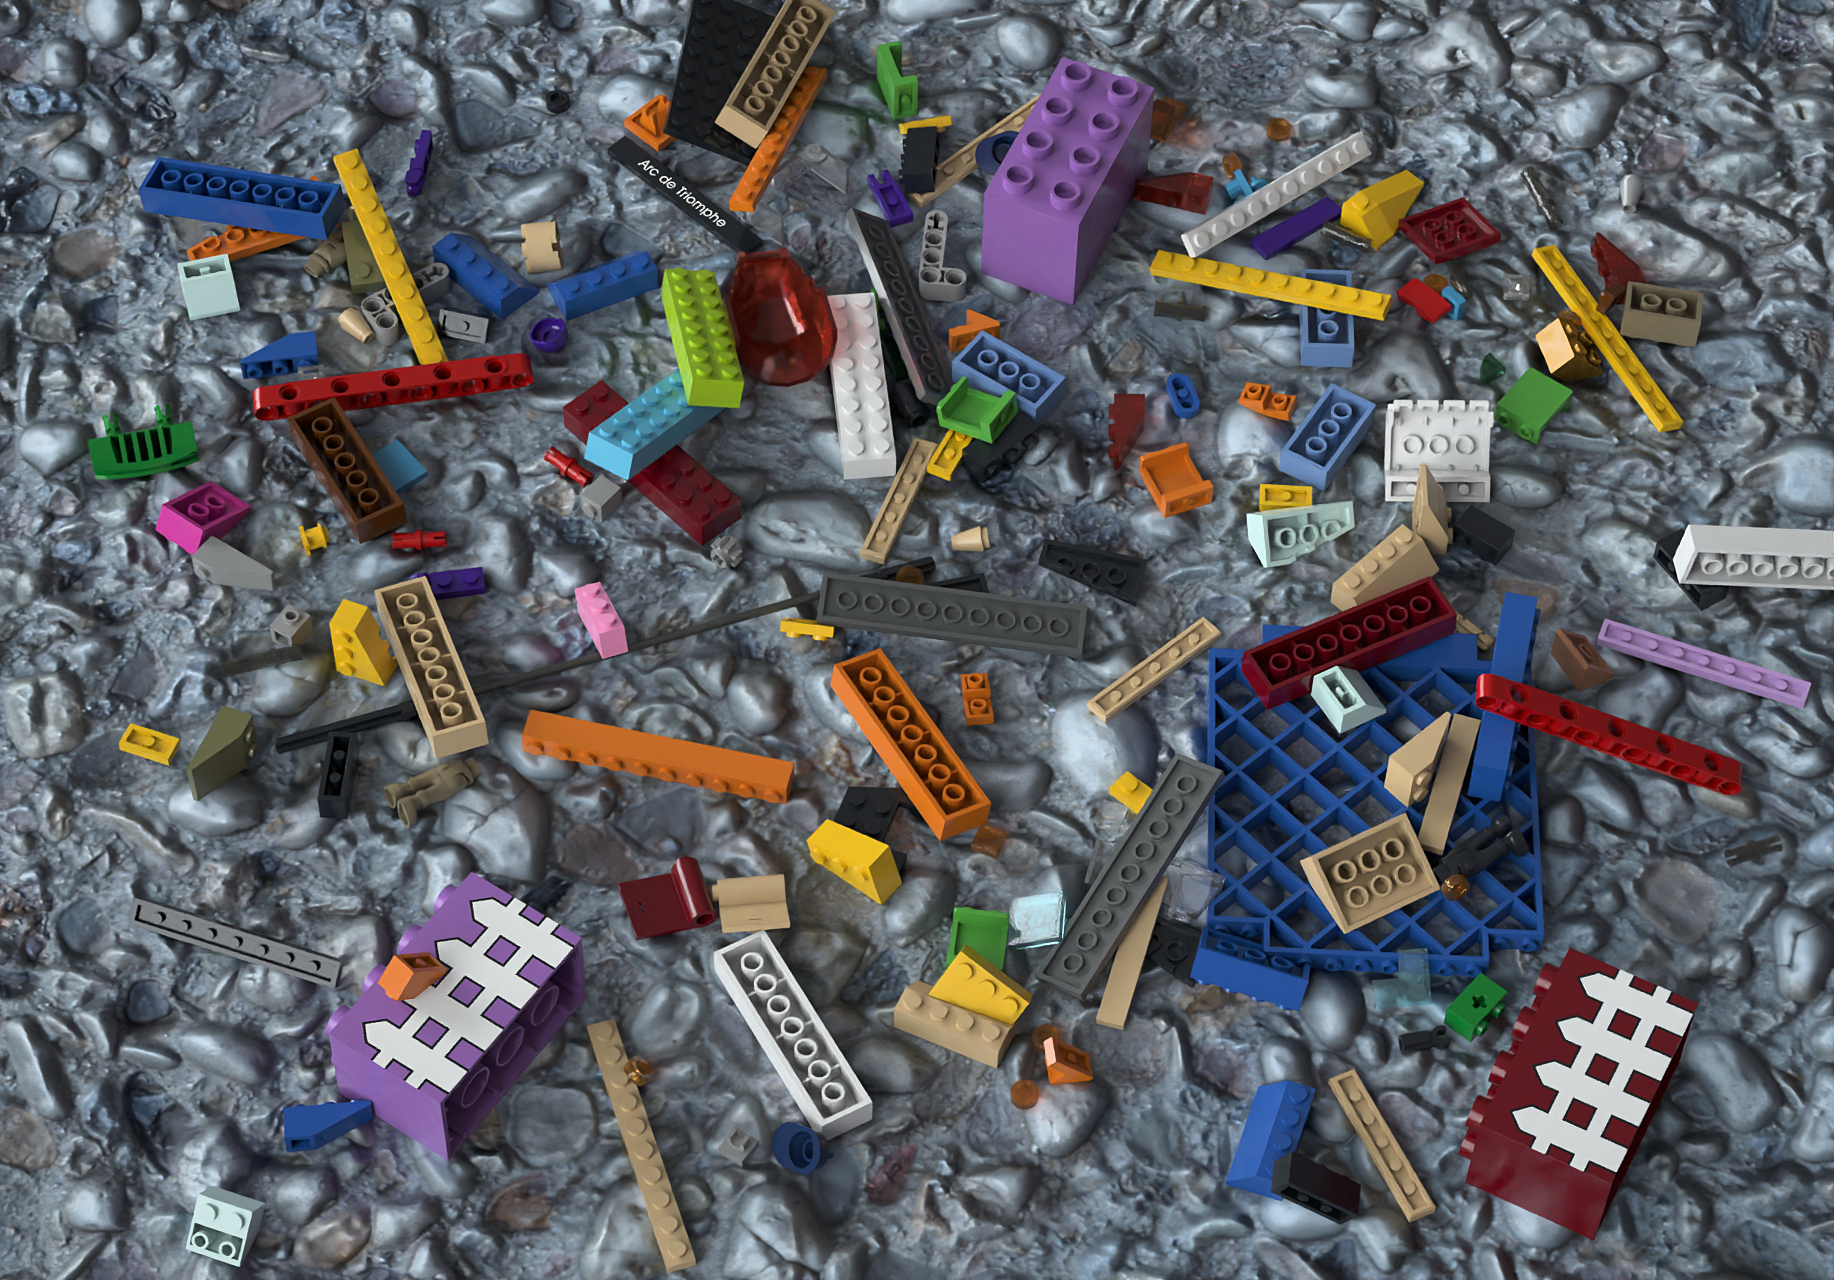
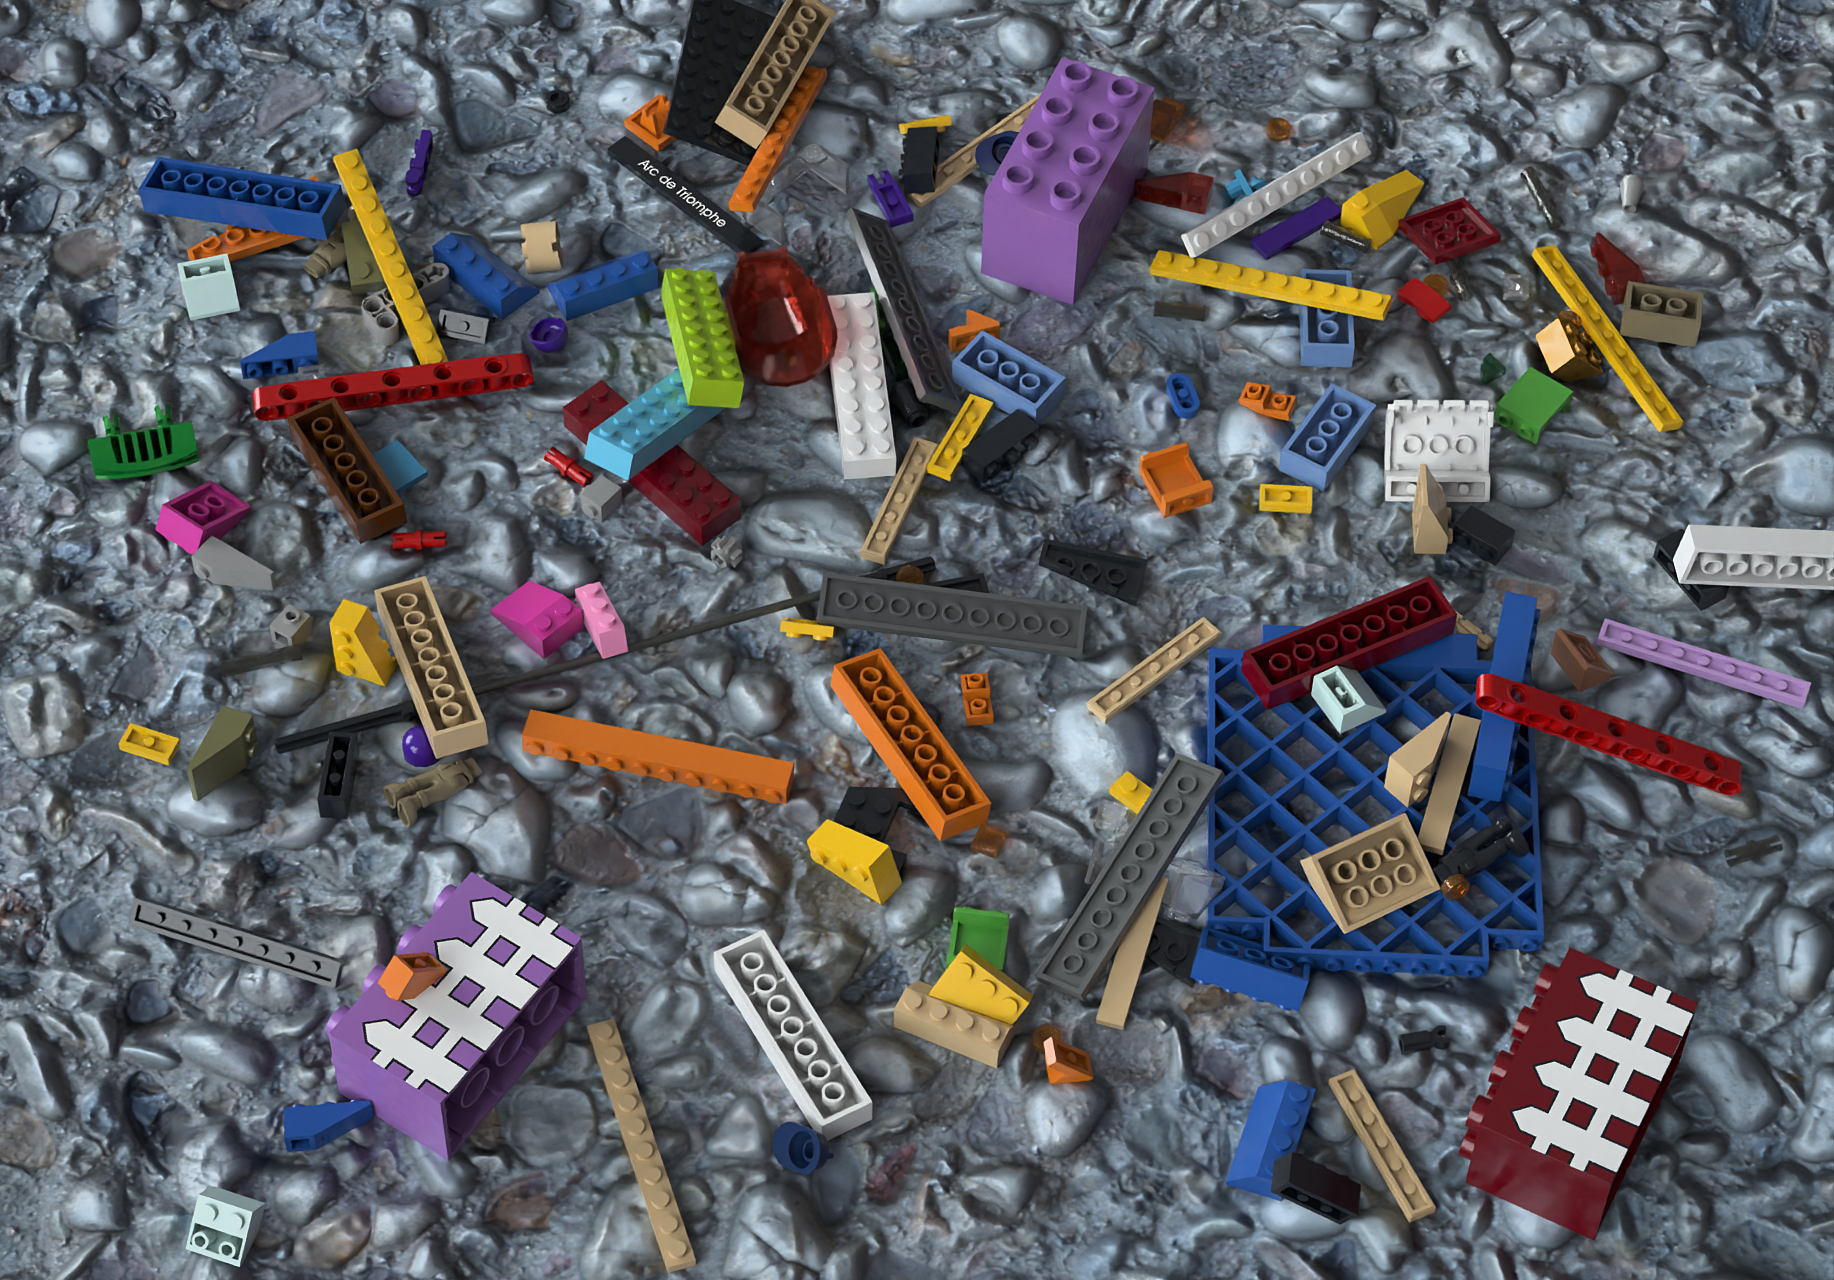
(314, 538): yellow brick -> none
(356, 325): tan cone -> none
(417, 748): none -> dark purple hair
(455, 582): dark purple hinge -> none
(540, 617): none -> dark pink slope
(638, 1071): clear orange tile -> none
(668, 901): dark red door -> none
(738, 1146): light grey tile -> none
(752, 903): tan door -> none
(898, 91): bright green panel -> none
(934, 279): light grey beam -> none
(971, 540): tan cone -> none
(976, 412): bright green panel -> none
(1024, 1094): clear orange tile -> none
(1036, 920): clear light blue tile -> none
(1127, 425): clear red slope -> none
(1231, 164): clear orange tile -> none
(1288, 533): light aqua wedge -> none
(1389, 566): tan slope -> none
(1411, 987): clear light blue plate -> none
(1456, 301): dark azure plate -> none
(1476, 1007): green brick -> none
(1609, 298): reddish brown plate -> none

